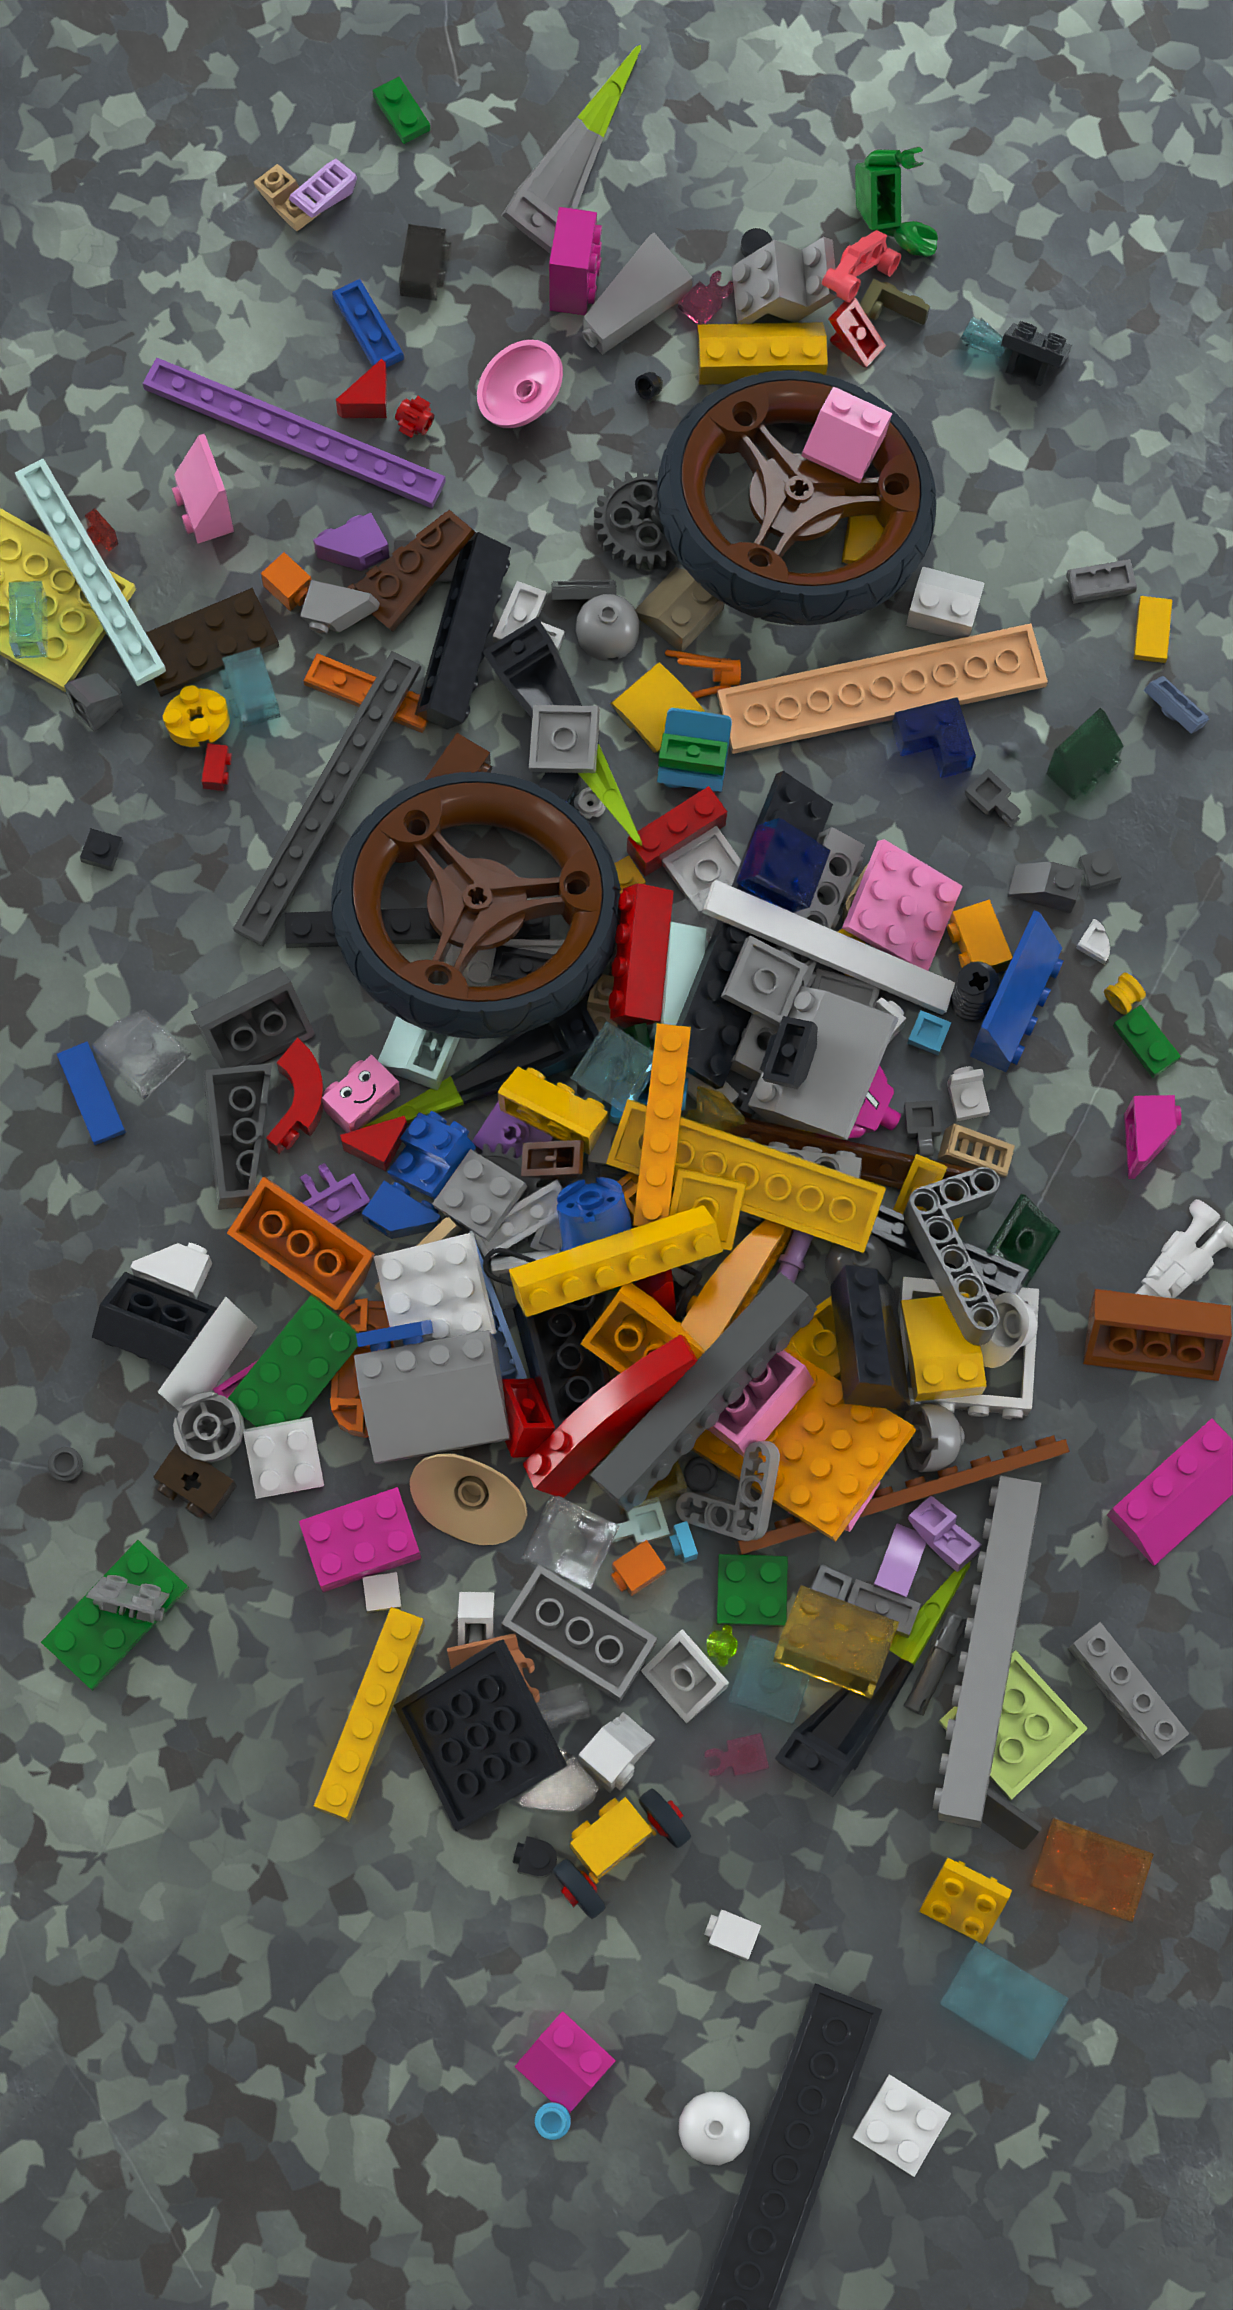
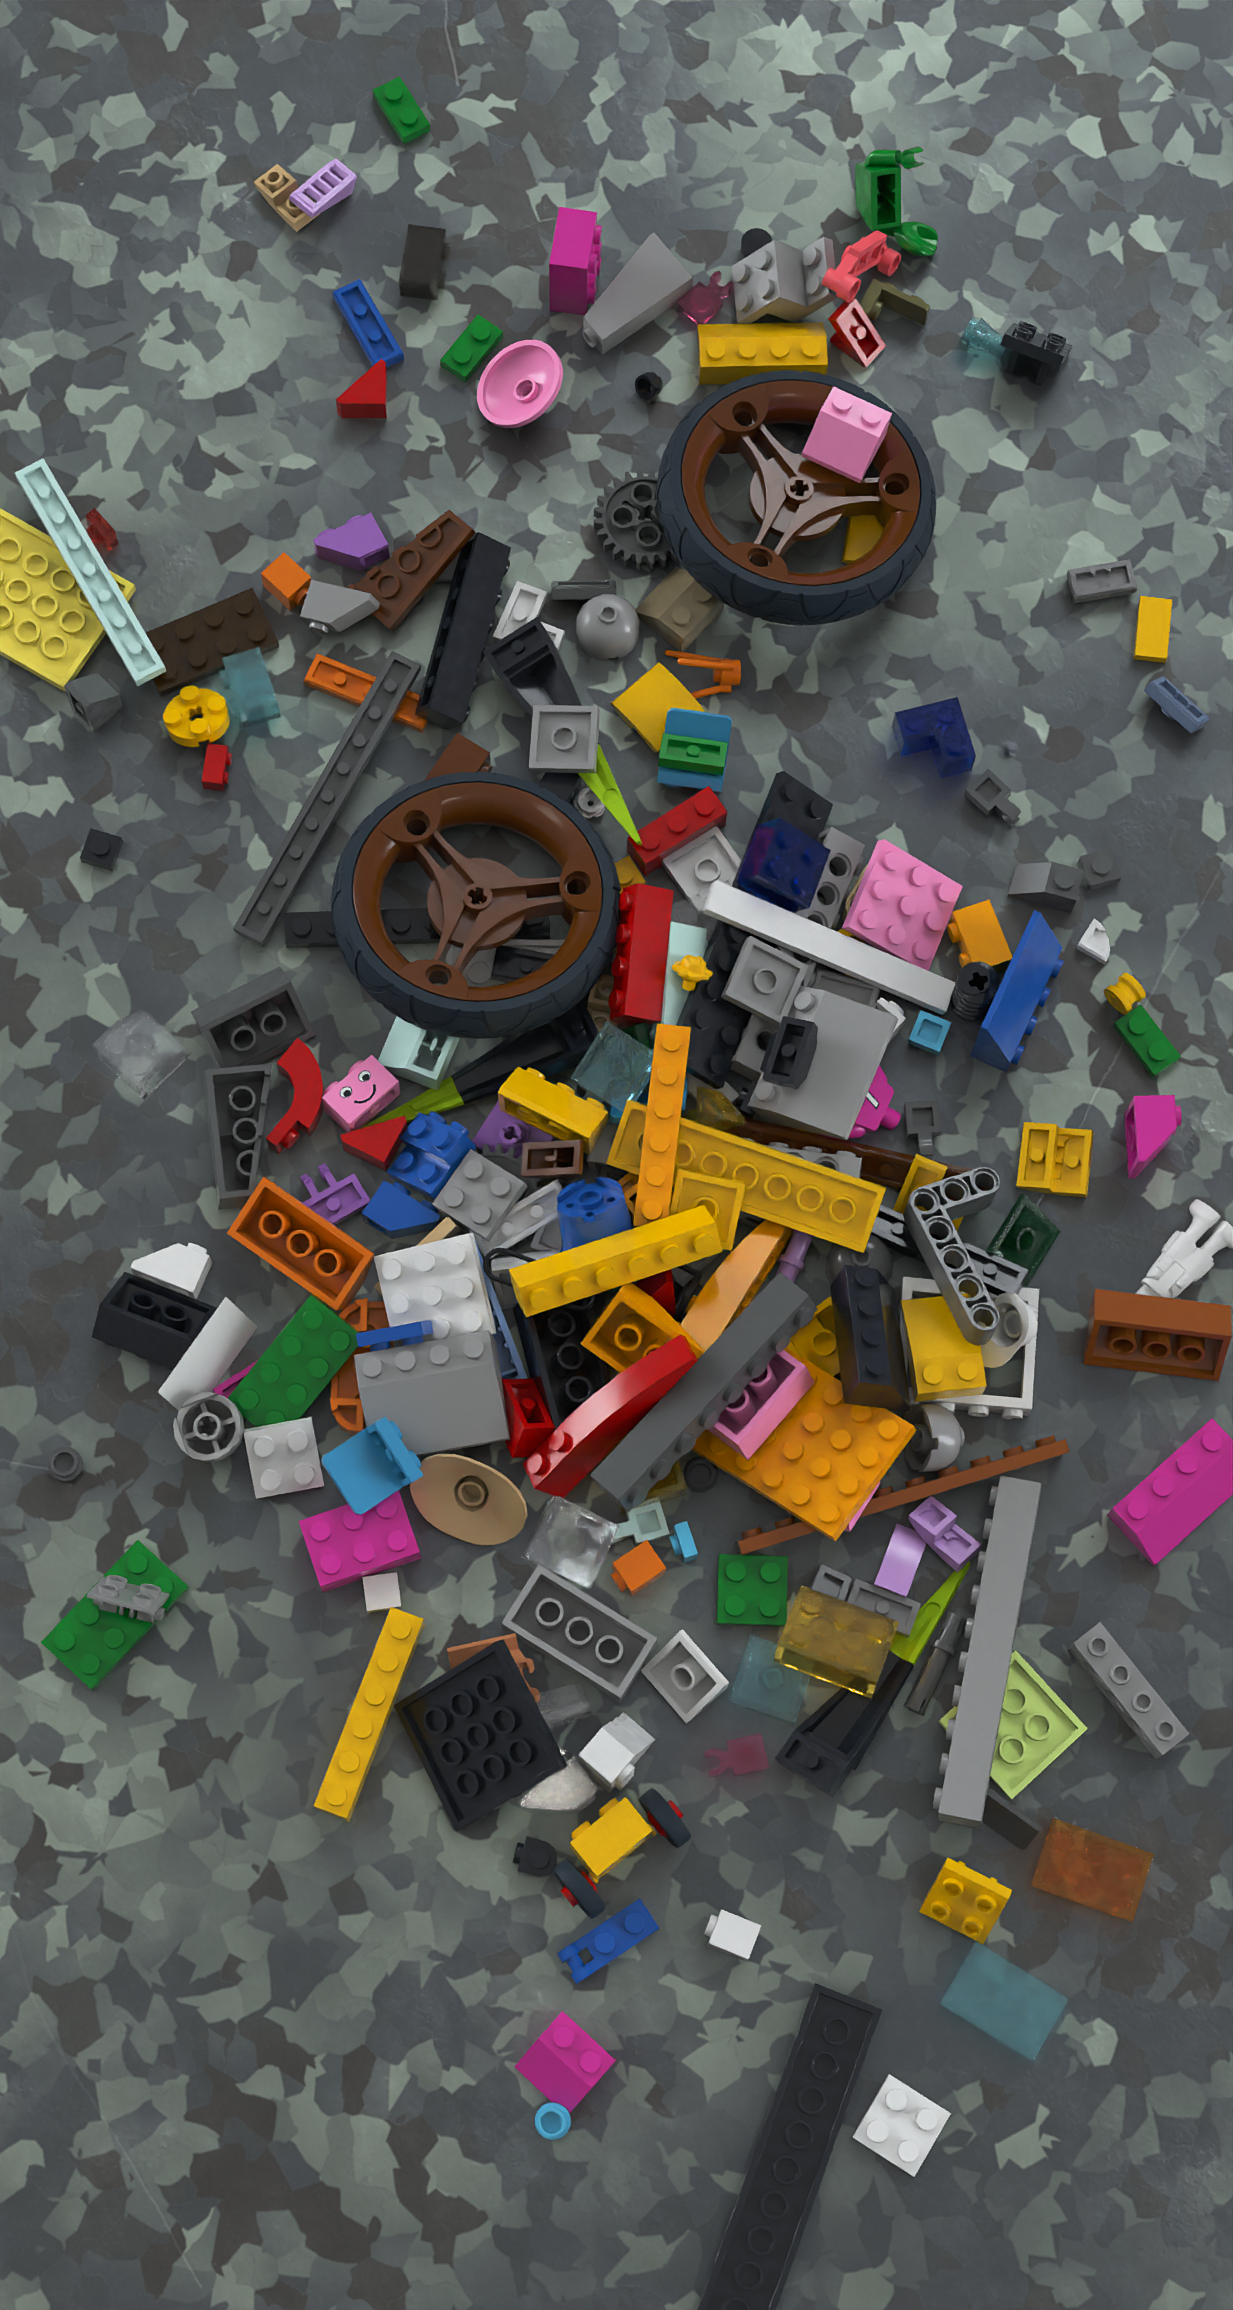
(28, 619): clear light blue brick -> none
(91, 1093): blue tile -> none
(202, 494): bright pink slope -> none
(214, 1485): dark brown brick -> none
(294, 432): medium lavender plate -> none
(372, 1465): none -> dark azure bracket
(414, 416): red gear -> none
(471, 348): none -> green plate
(475, 1617): white slope -> none
(565, 168): light grey plate -> none
(609, 1940): none -> blue plate
(691, 970): none -> yellow plant
(714, 2128): white cylinder -> none
(722, 1645): clear neon green plate -> none
(738, 1511): light grey beam -> none
(879, 686): light nougat plate -> none
(944, 604): white slope -> none
(968, 1093): white bracket -> none
(978, 1139): tan slope -> none
(1055, 1159): none -> yellow slope
(1086, 756): clear green slope -> none

